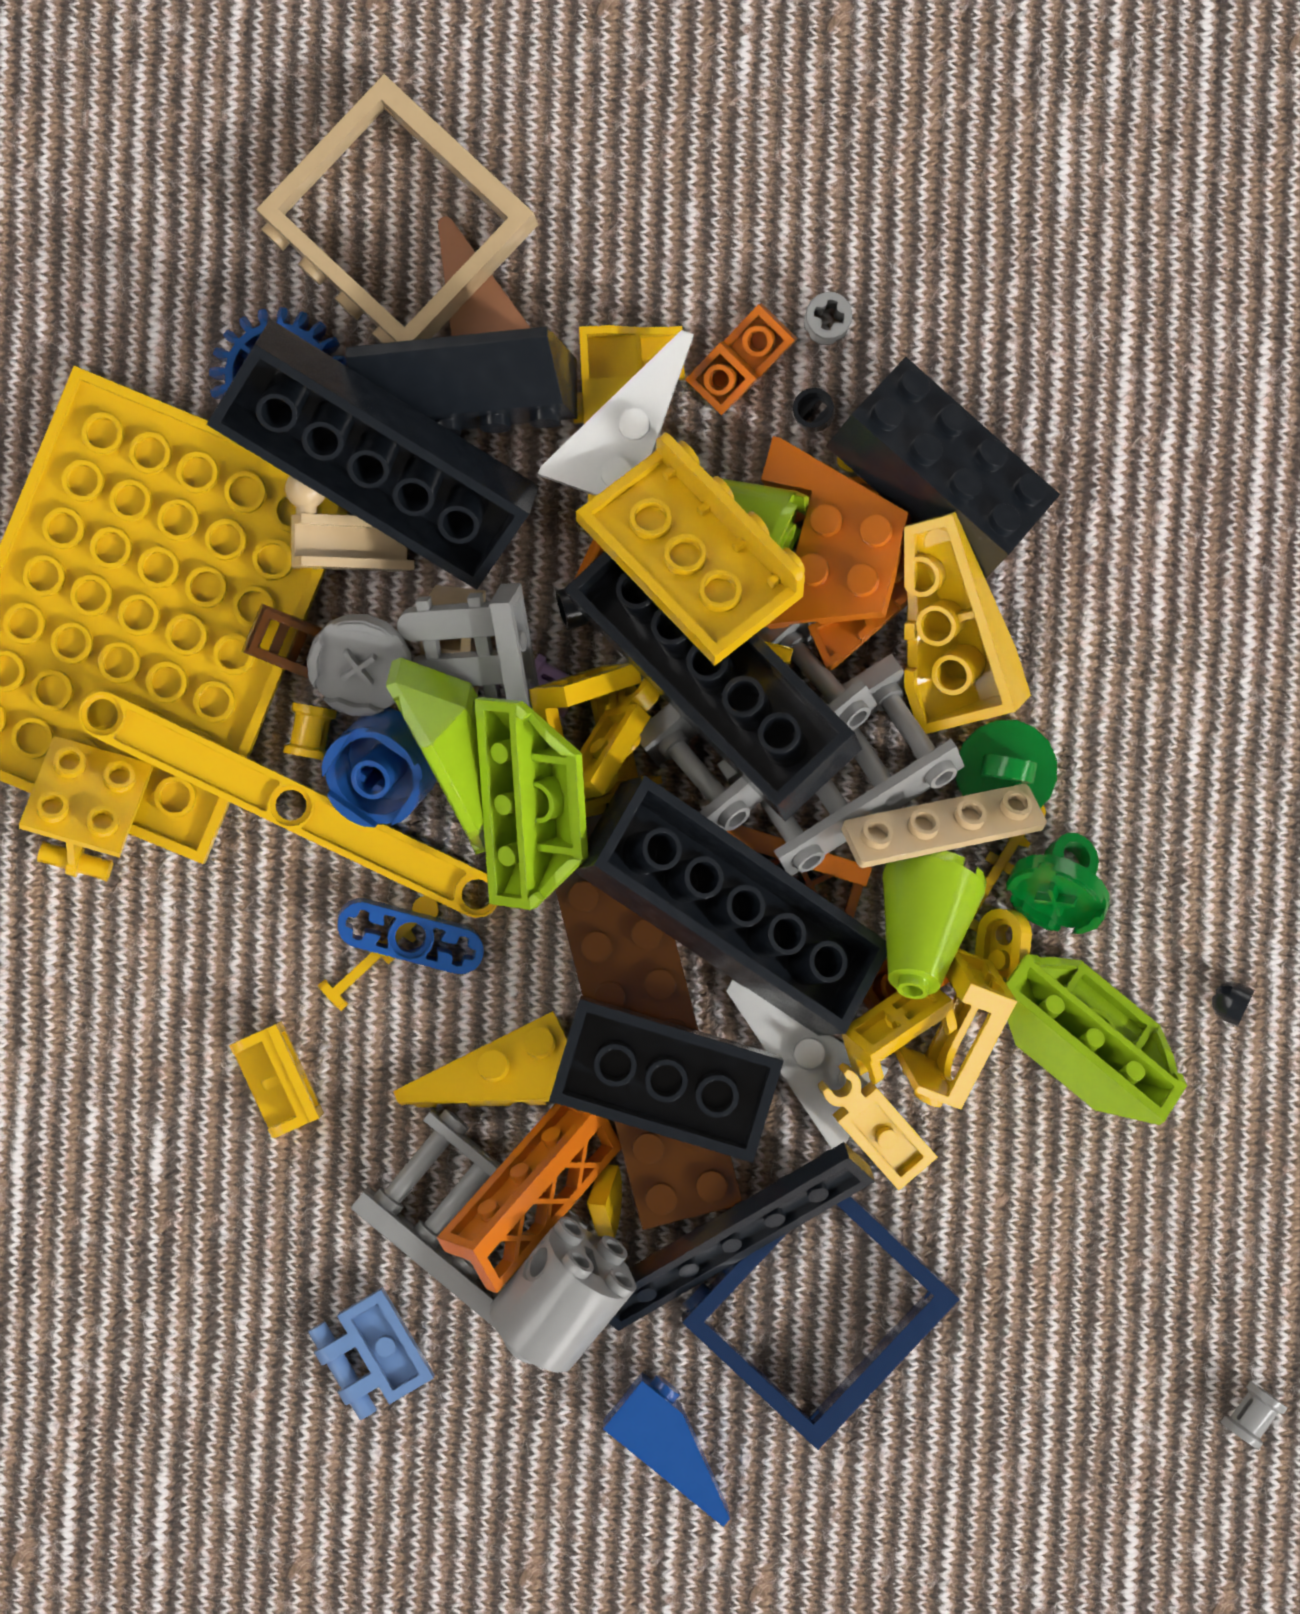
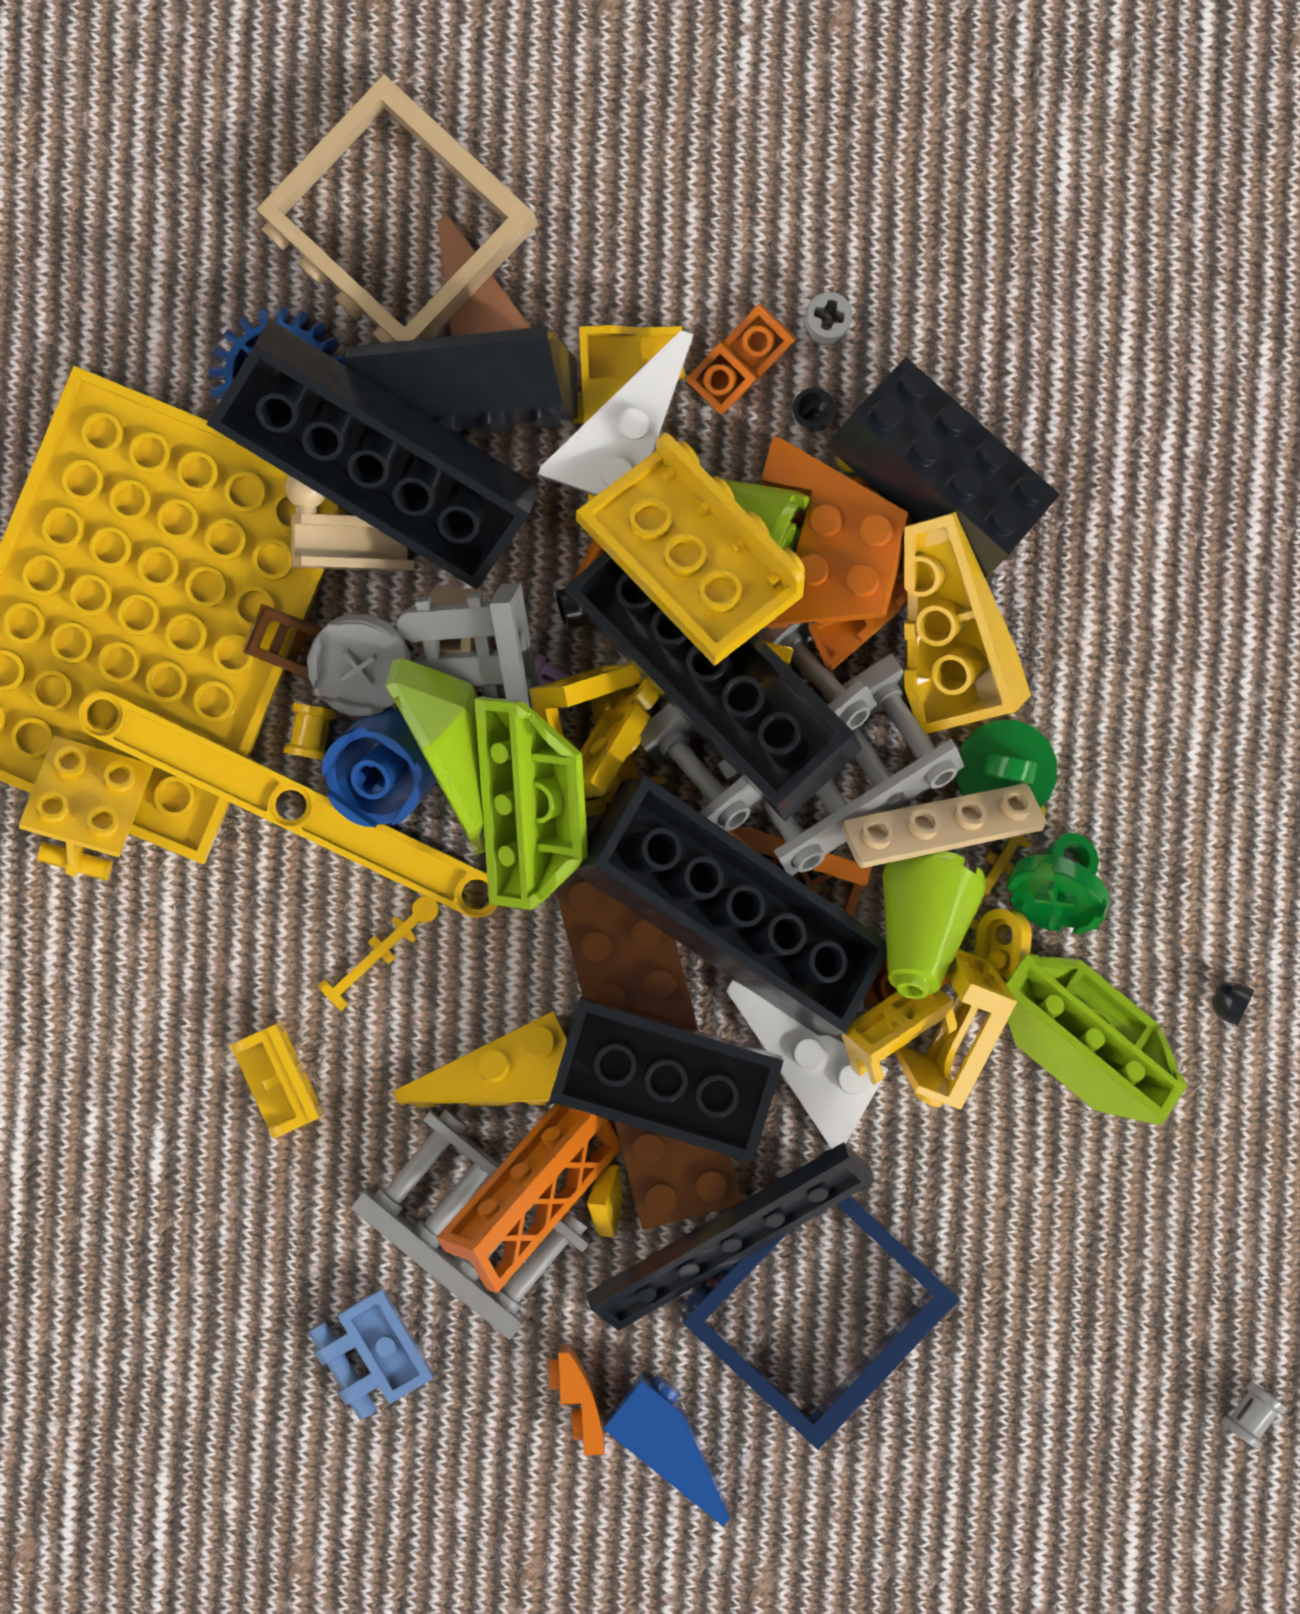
(450, 934): blue beam -> none
(562, 1296): light grey cylinder -> none
(576, 1388): none -> orange slope
(878, 1129): yellow plate -> none

